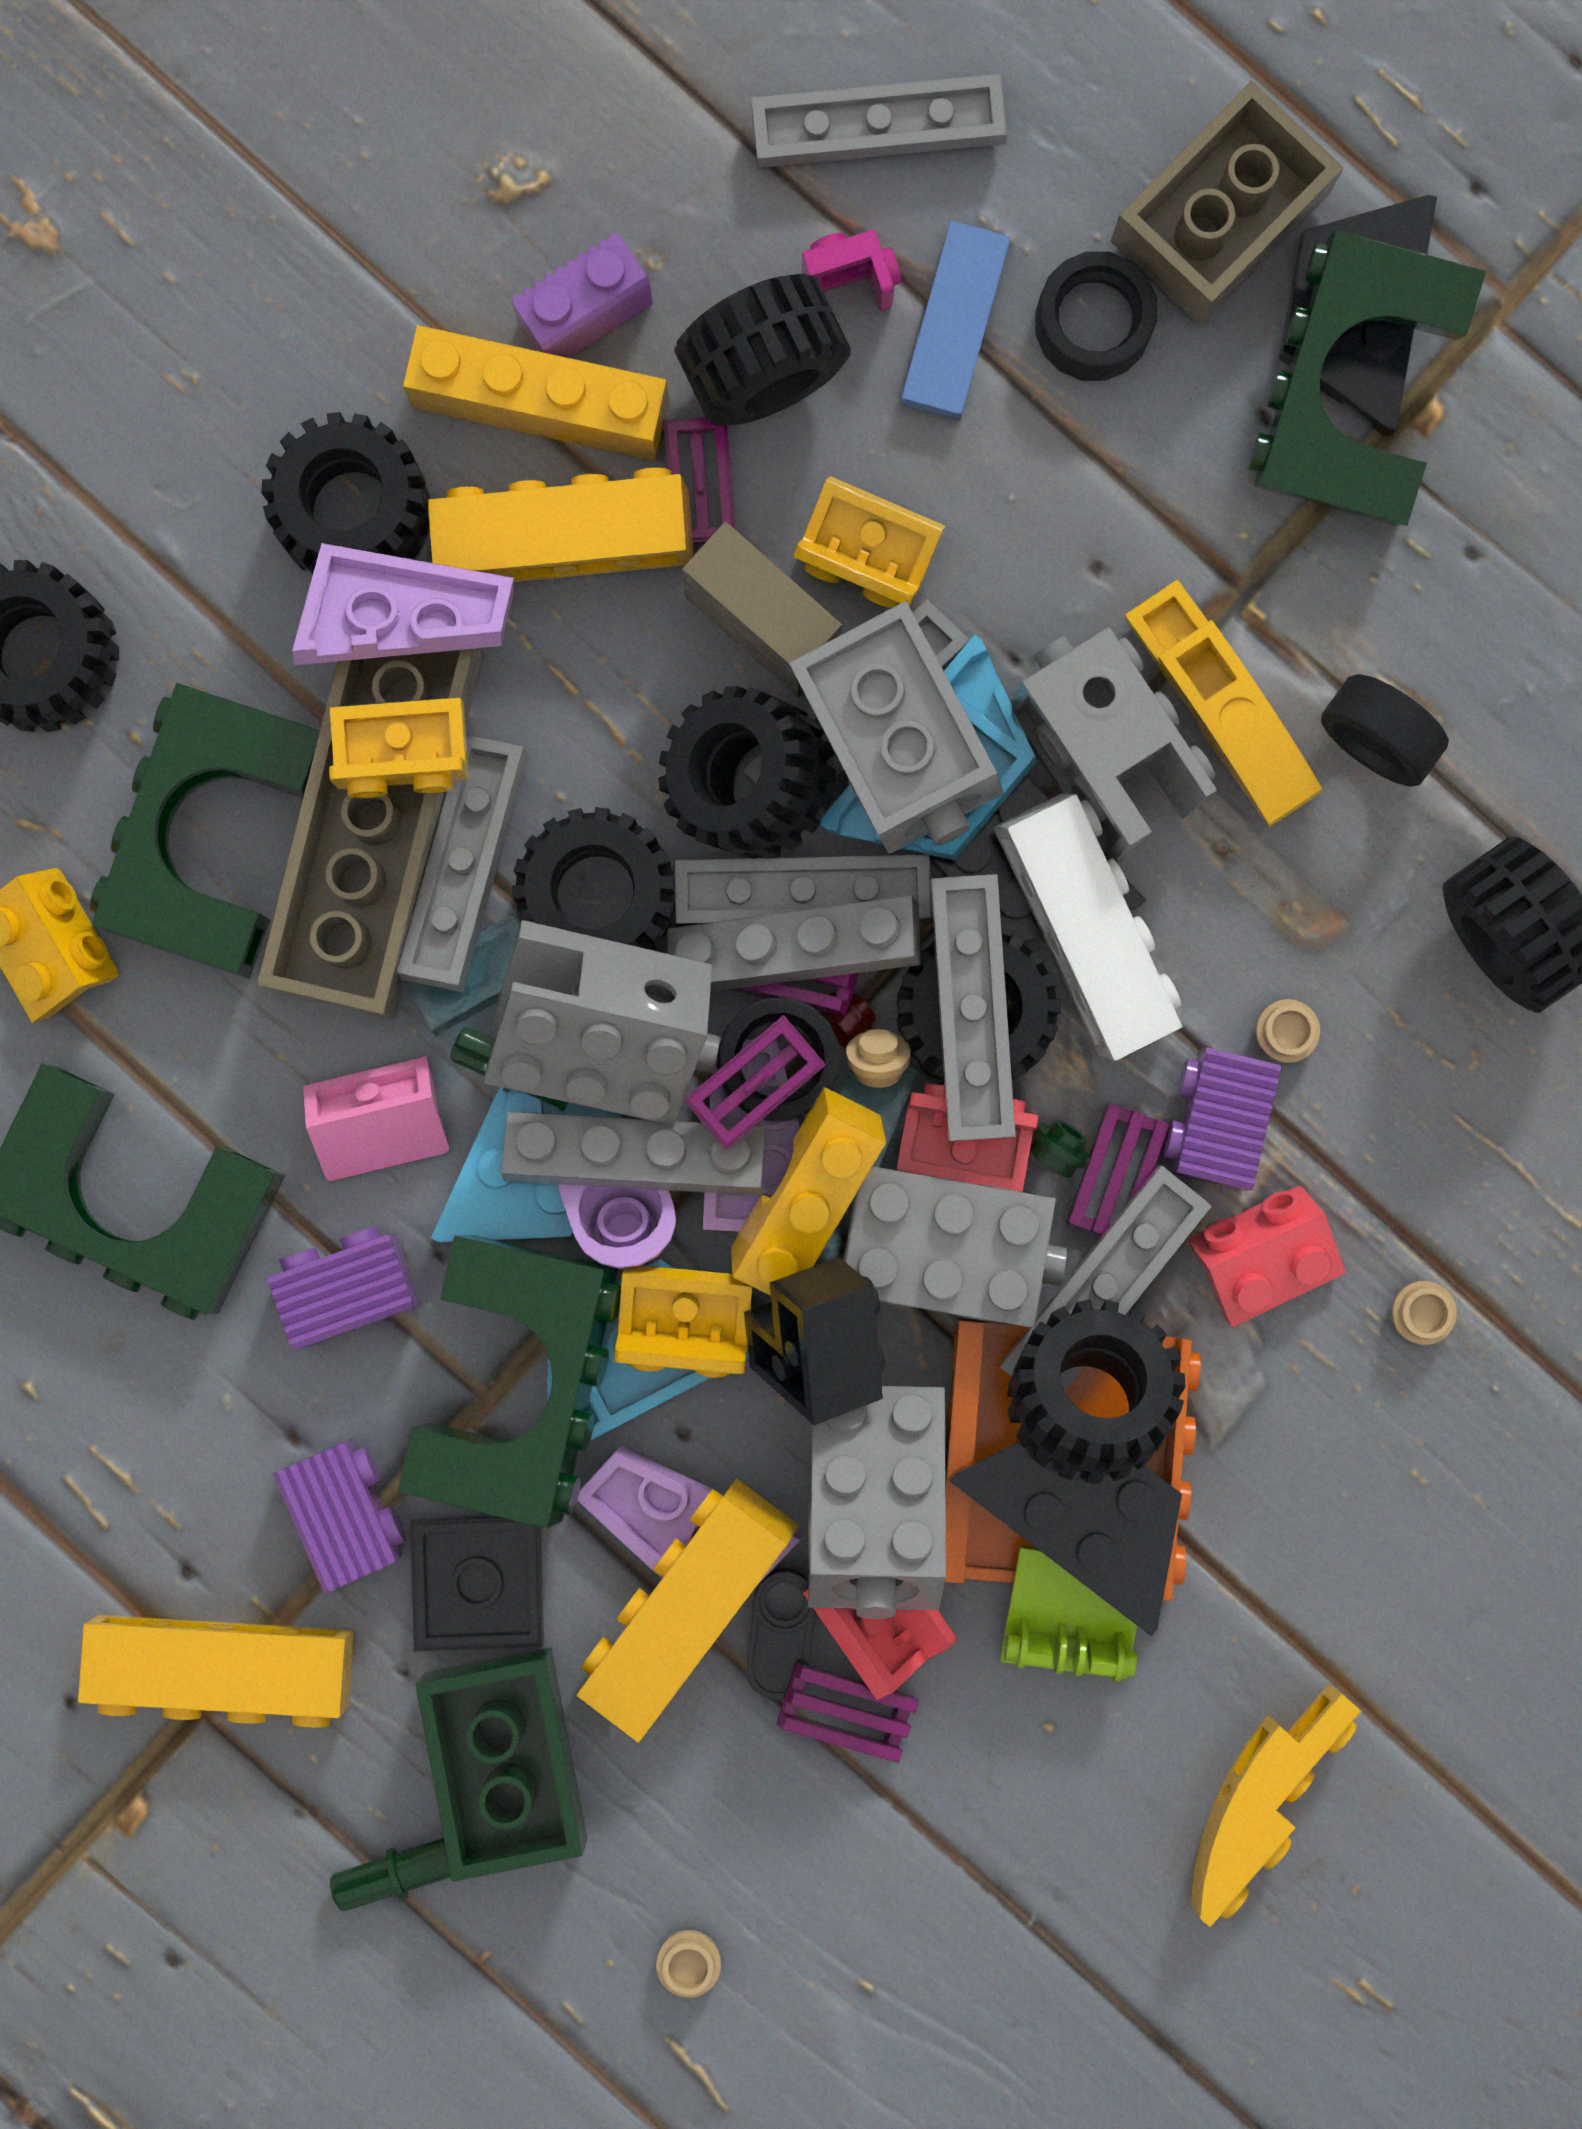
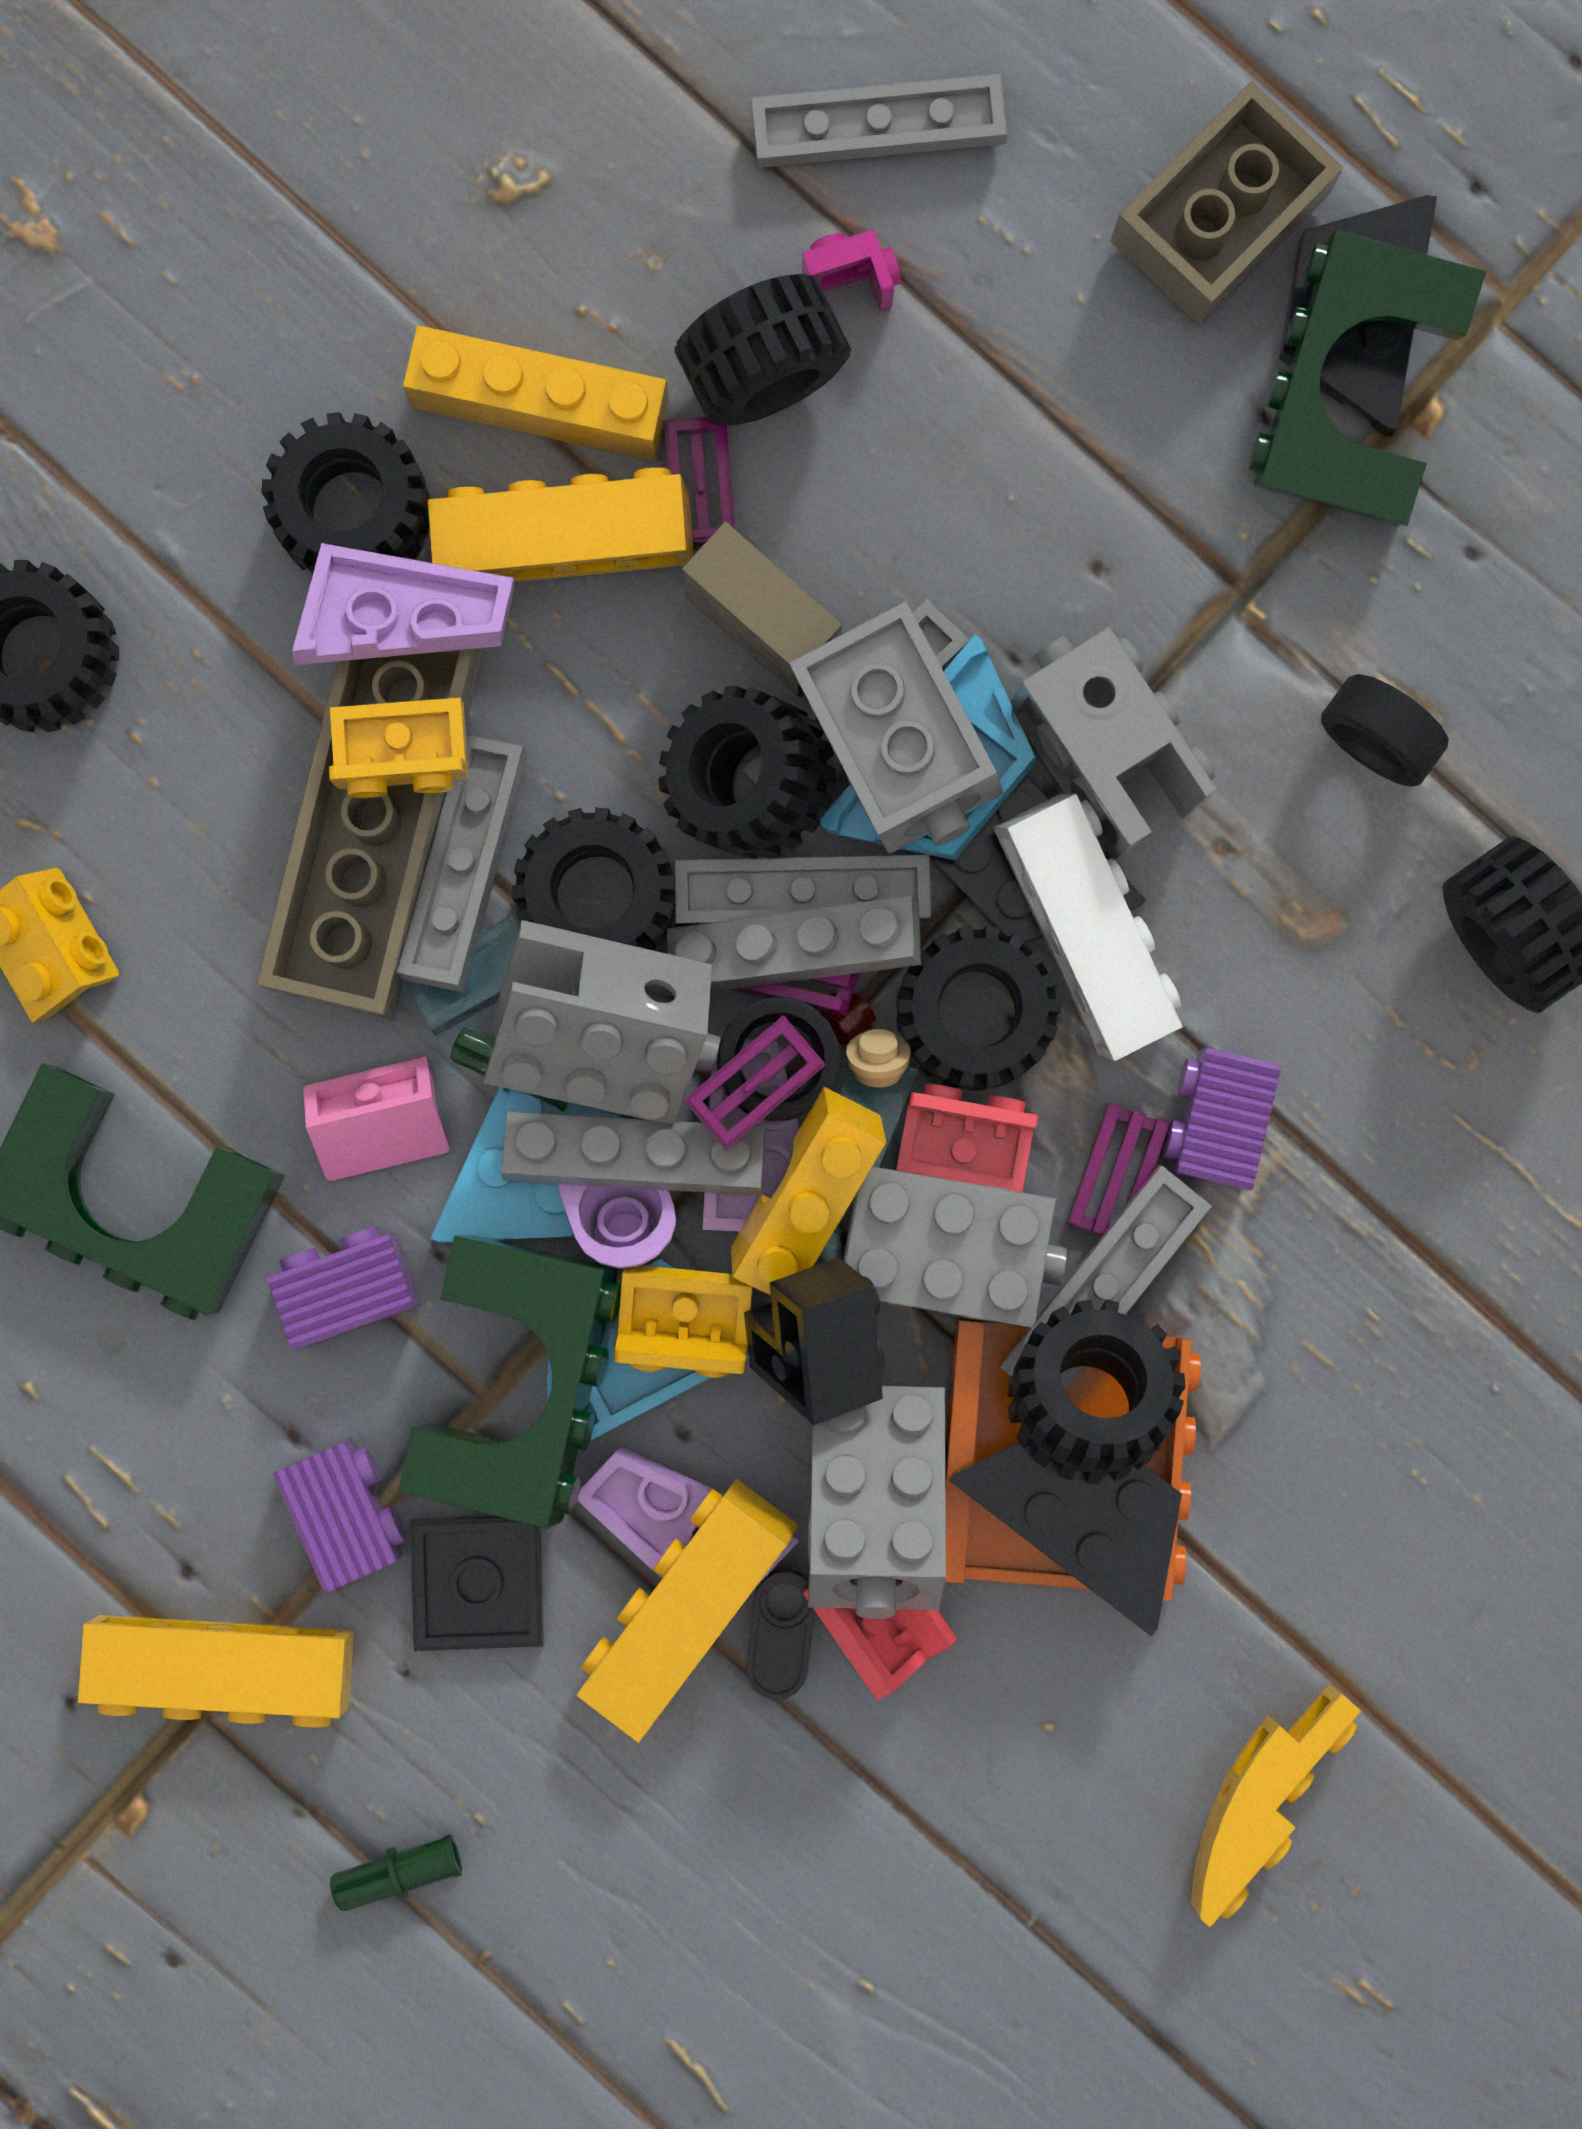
(196, 744): dark green arch -> none
(501, 1764): dark green brick -> none
(583, 299): medium lavender brick -> none
(688, 1963): tan plate -> none
(868, 543): yellow bracket -> none
(895, 1727): magenta tile -> none
(955, 320): medium blue tile -> none
(972, 1008): light grey plate -> none
(1060, 1148): dark green plate -> none
(1064, 1624): lime hinge -> none
(1116, 273): black tyre -> none
(1224, 702): yellow slope -> none
(1268, 1254): coral bracket -> none
(1287, 1031): tan plate -> none
(1423, 1312): tan plate -> none

